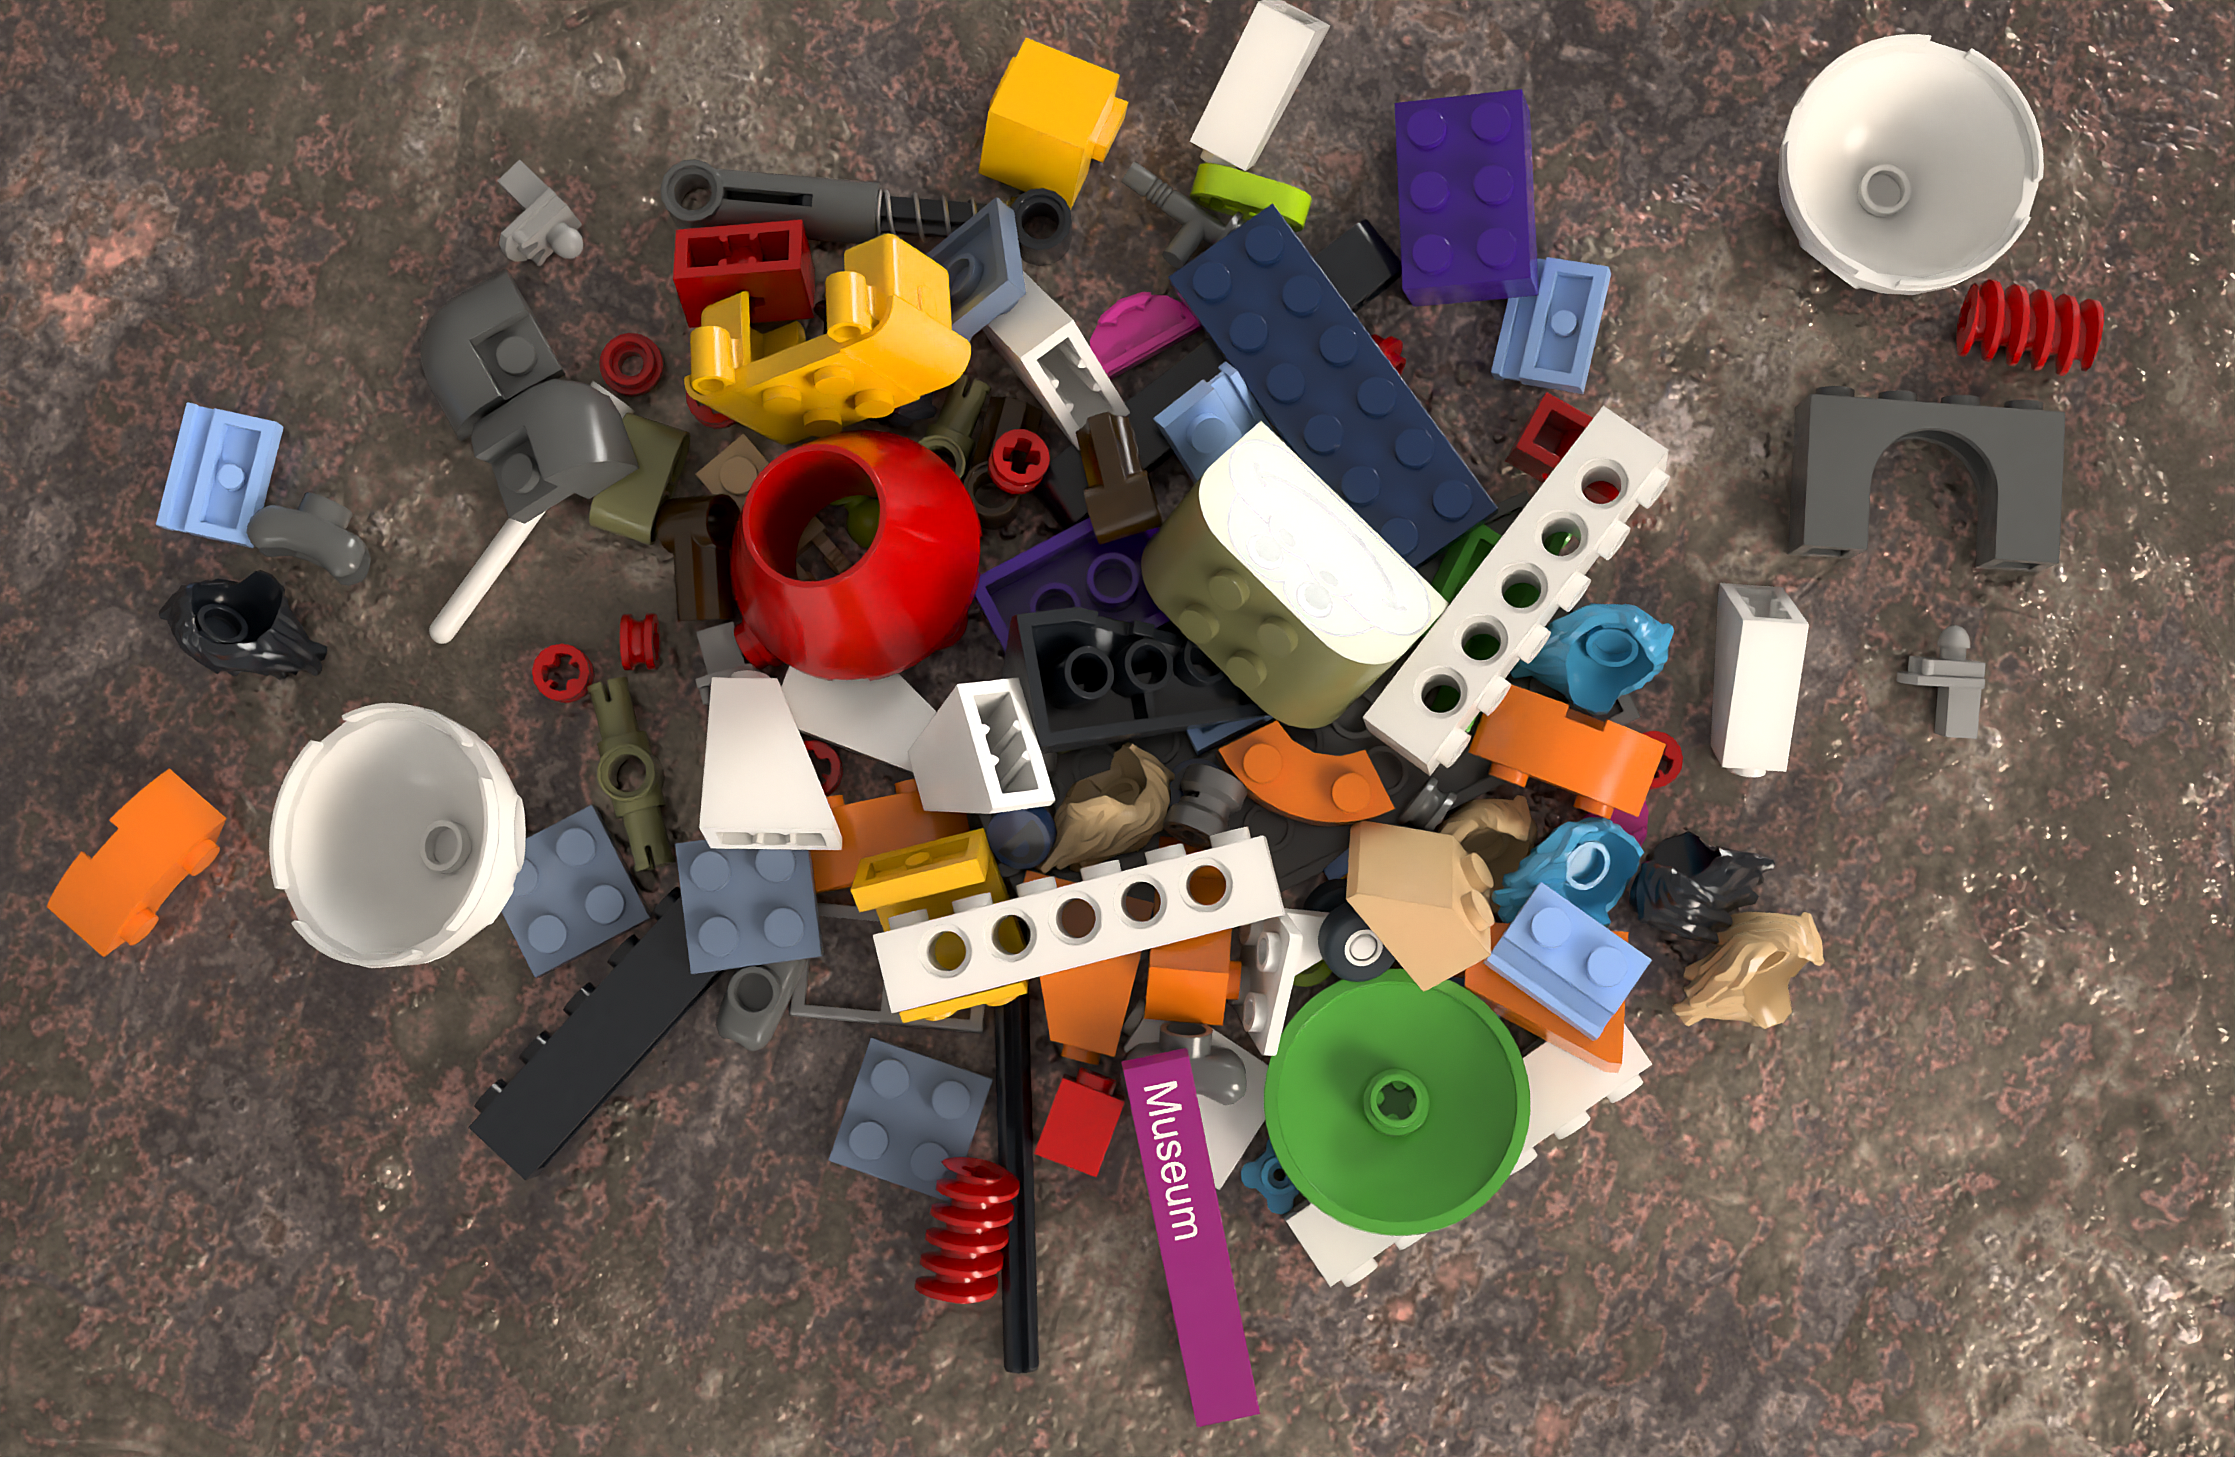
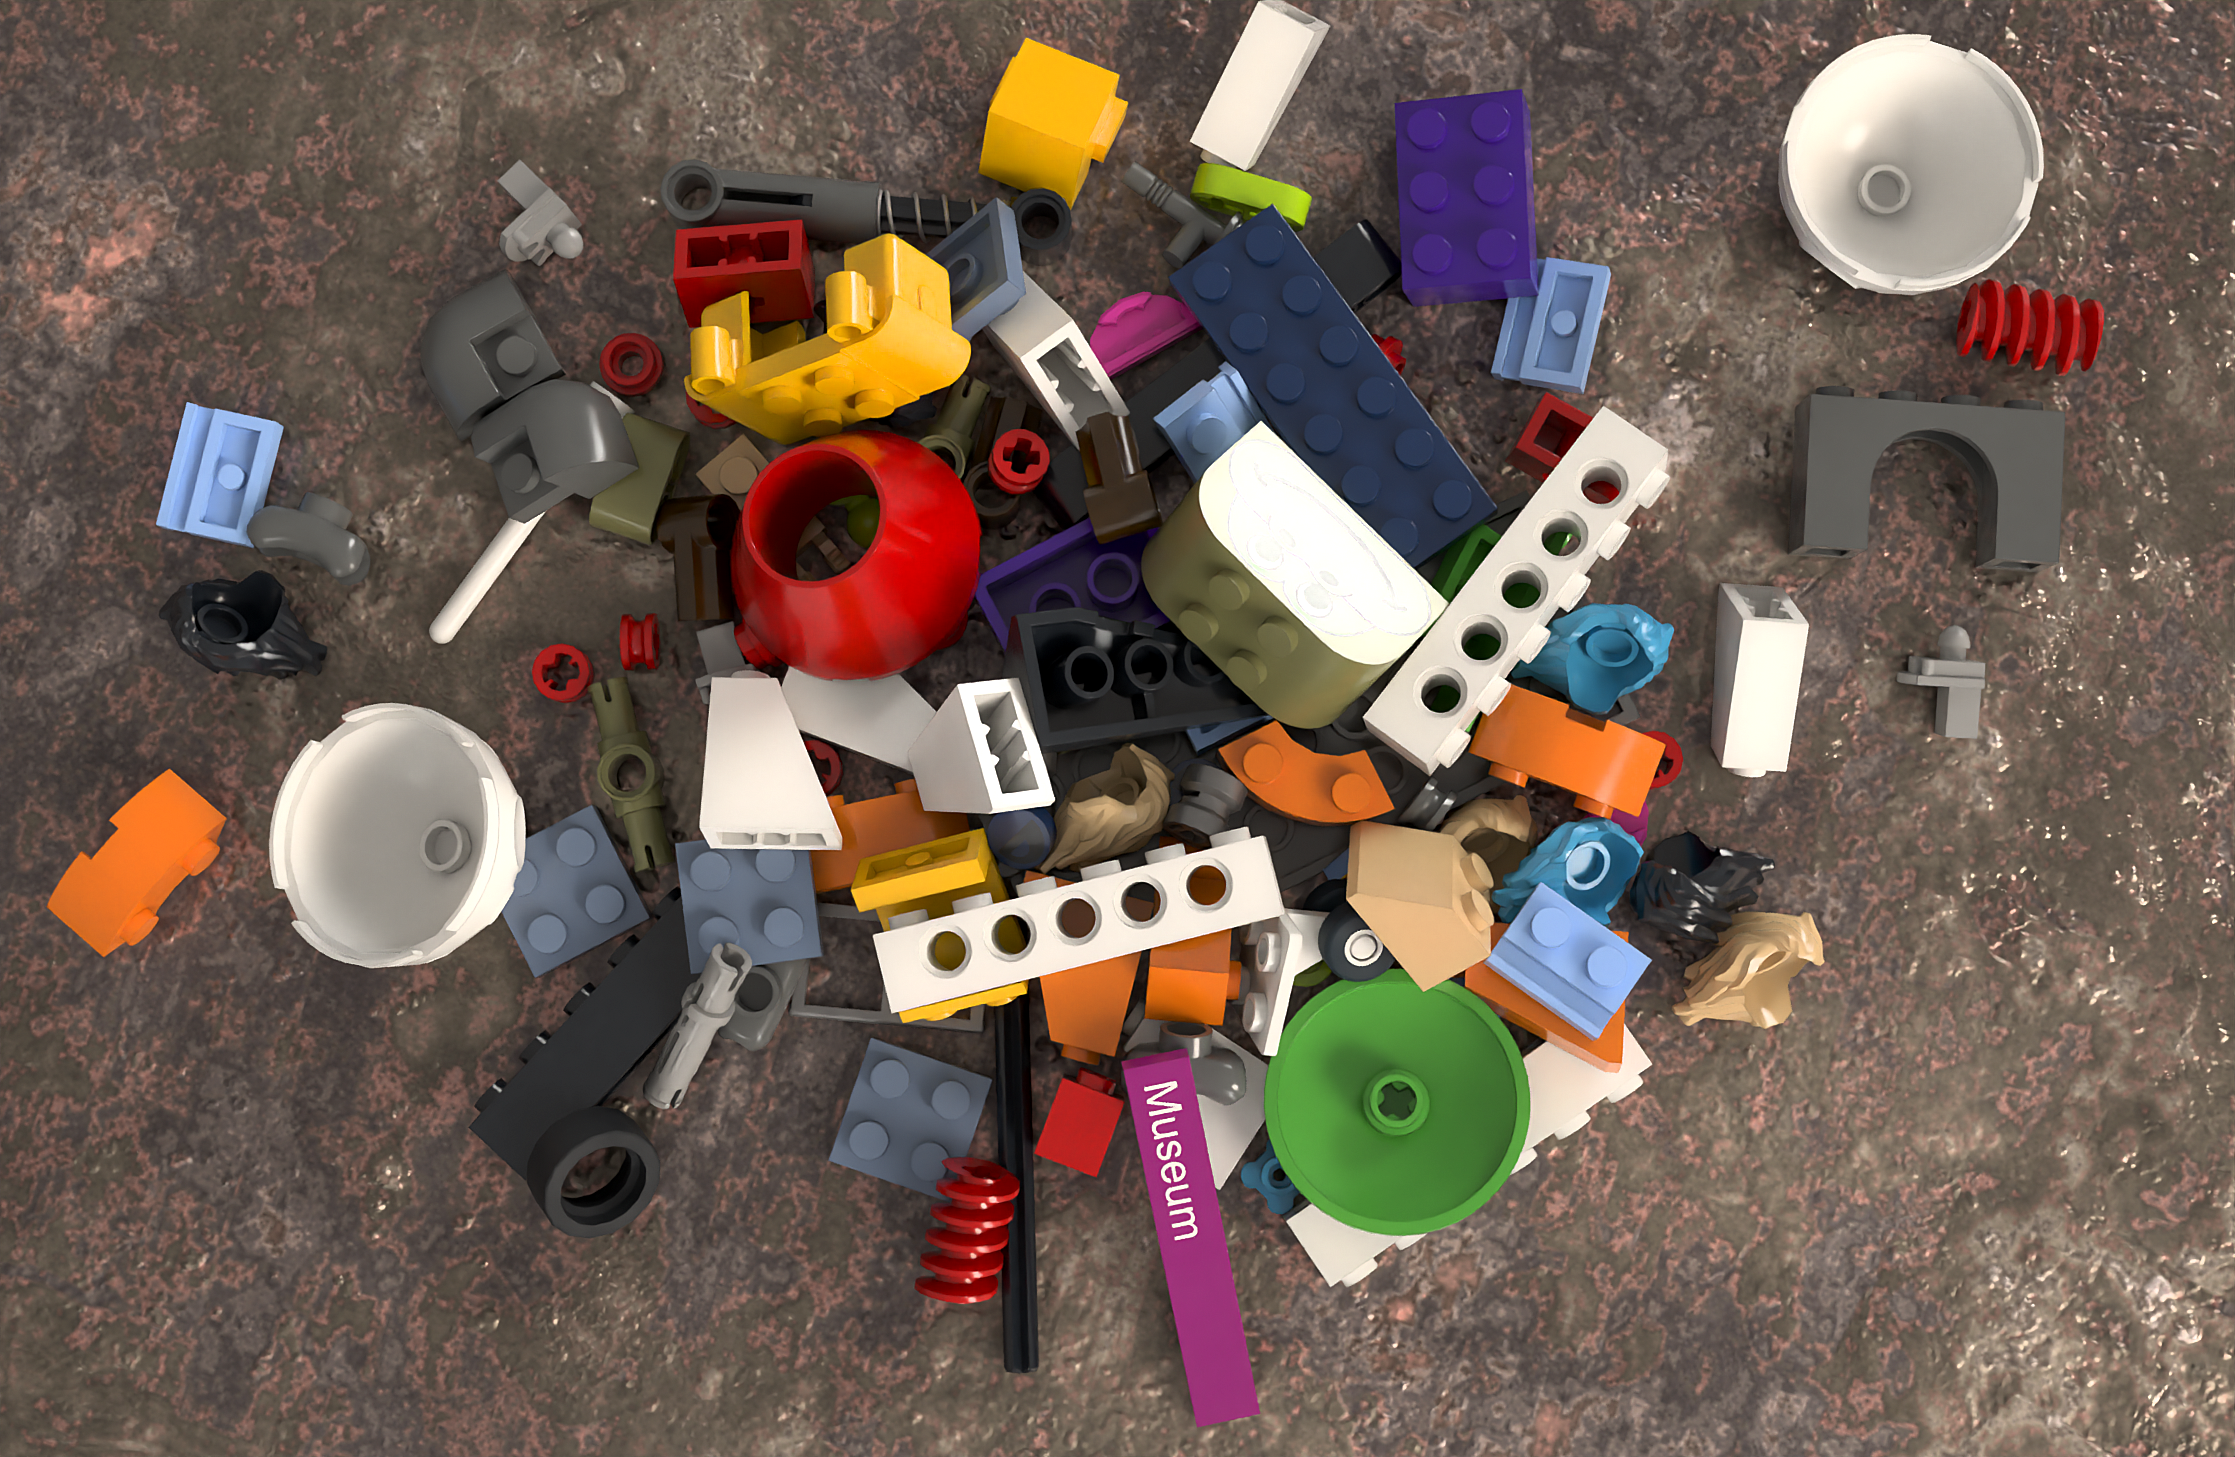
(613, 1204): none -> black tyre
(705, 1008): none -> light grey pin

